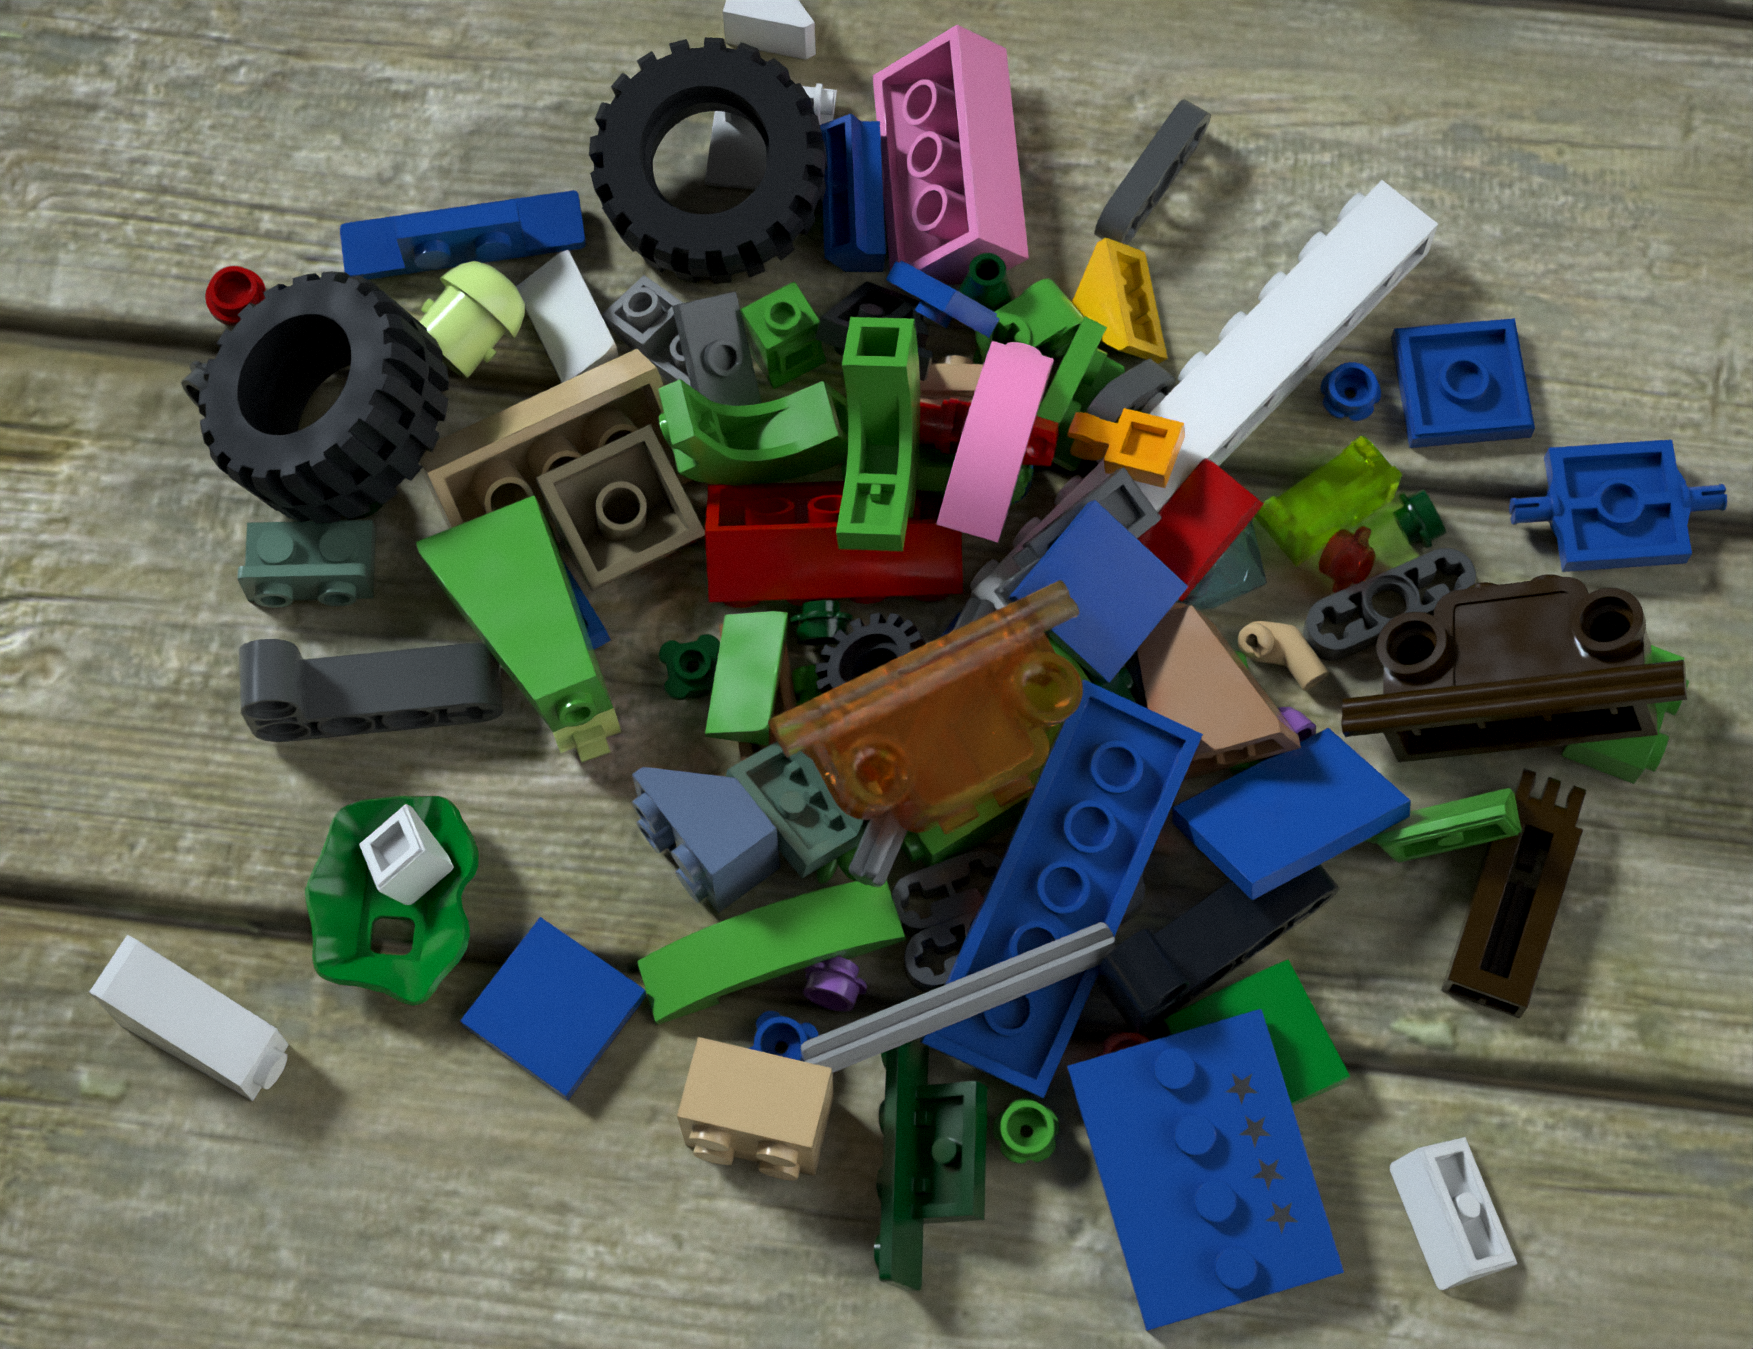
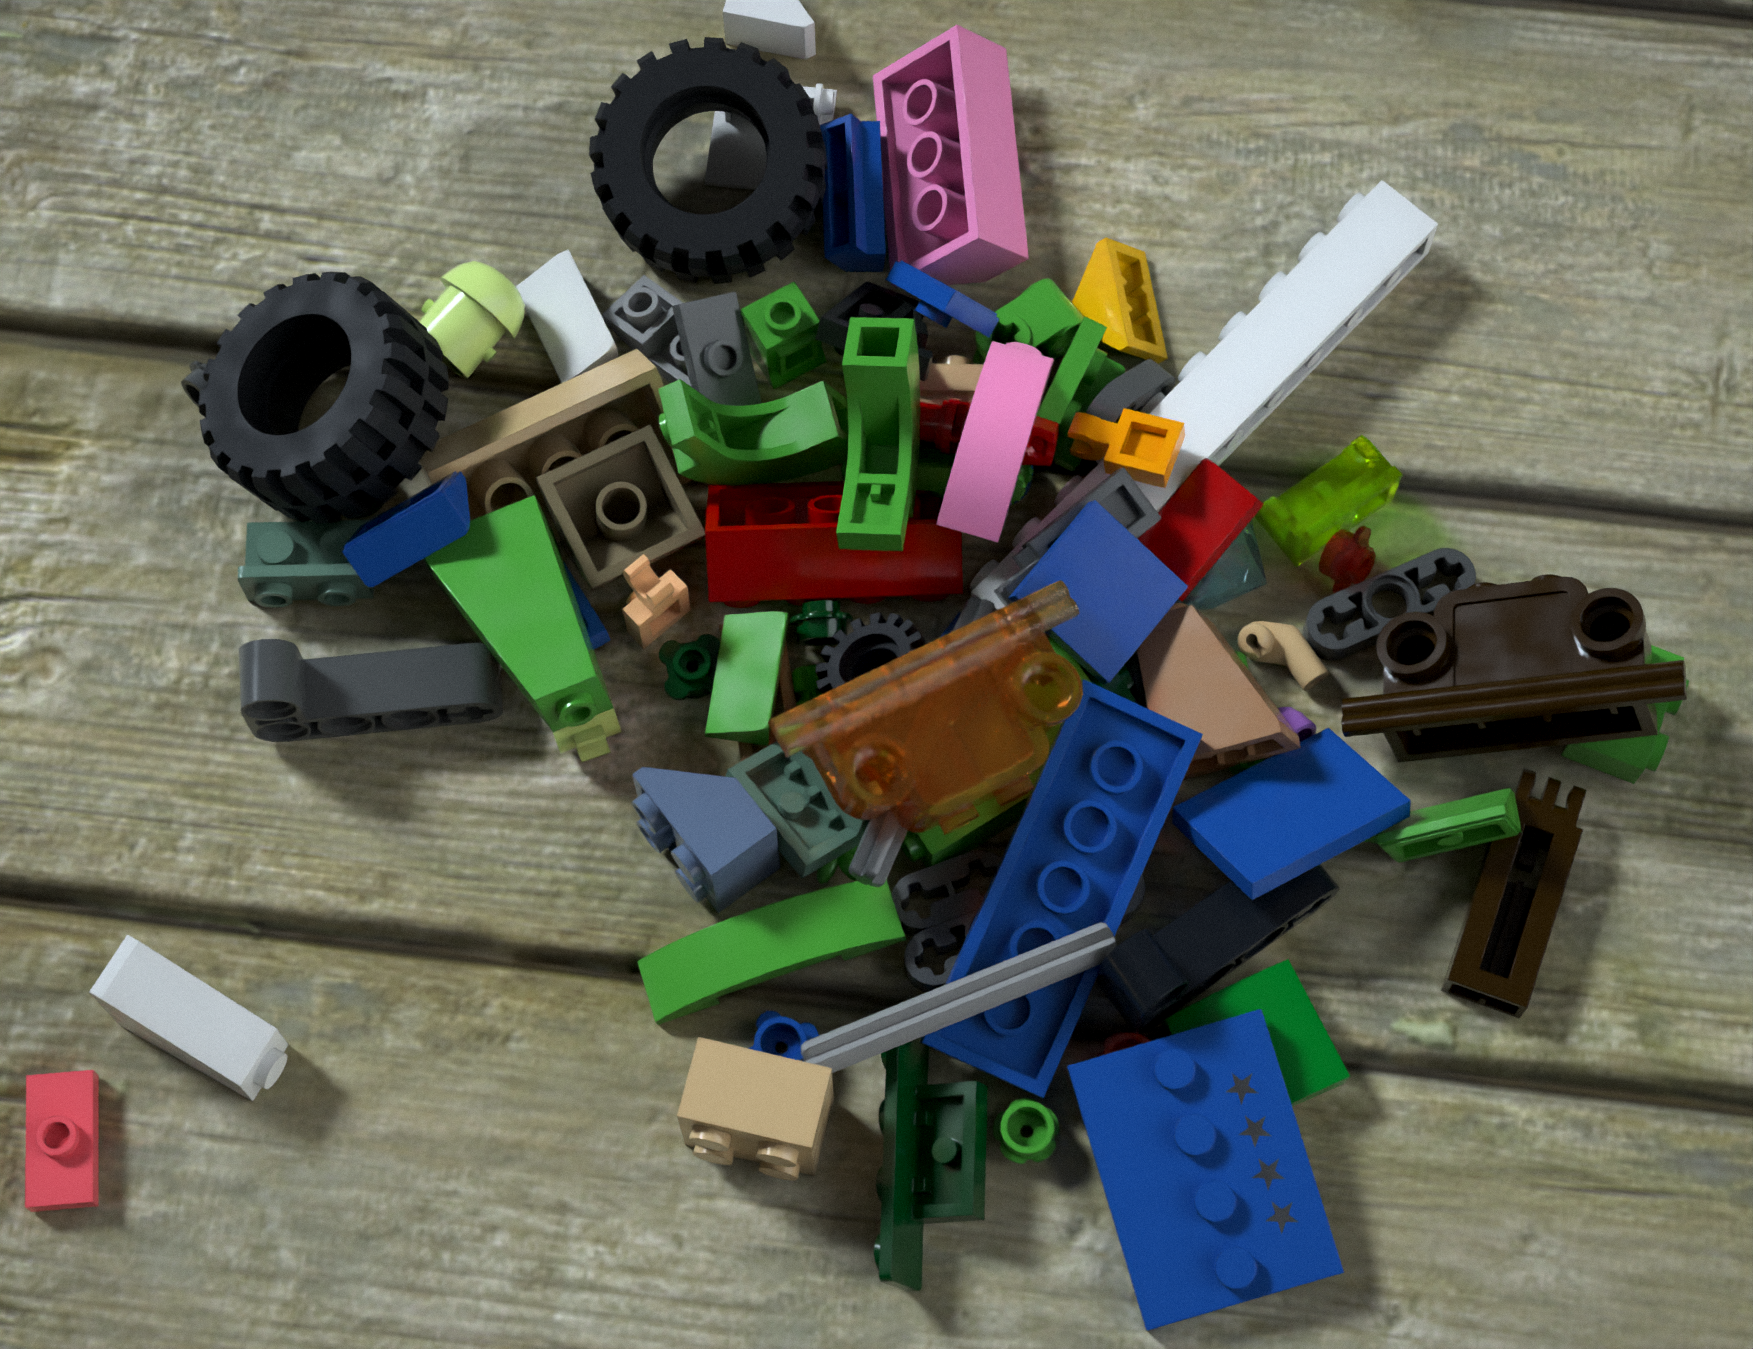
(62, 1141): none -> coral plate
(231, 292): red plate -> none
(347, 903): green piece -> none
(405, 857): white slope -> none
(410, 530): none -> blue slope
(463, 235): blue bracket -> none
(553, 1008): blue tile -> none
(653, 602): none -> light nougat plate
(834, 984): medium lavender plate -> none
(988, 282): dark green cone -> none
(1153, 173): dark grey beam -> none
(1350, 377): blue plate -> none
(1419, 519): dark green plate -> none
(1452, 1213): white slope -> none
(1462, 383): blue tile -> none
(1617, 505): blue plate -> none

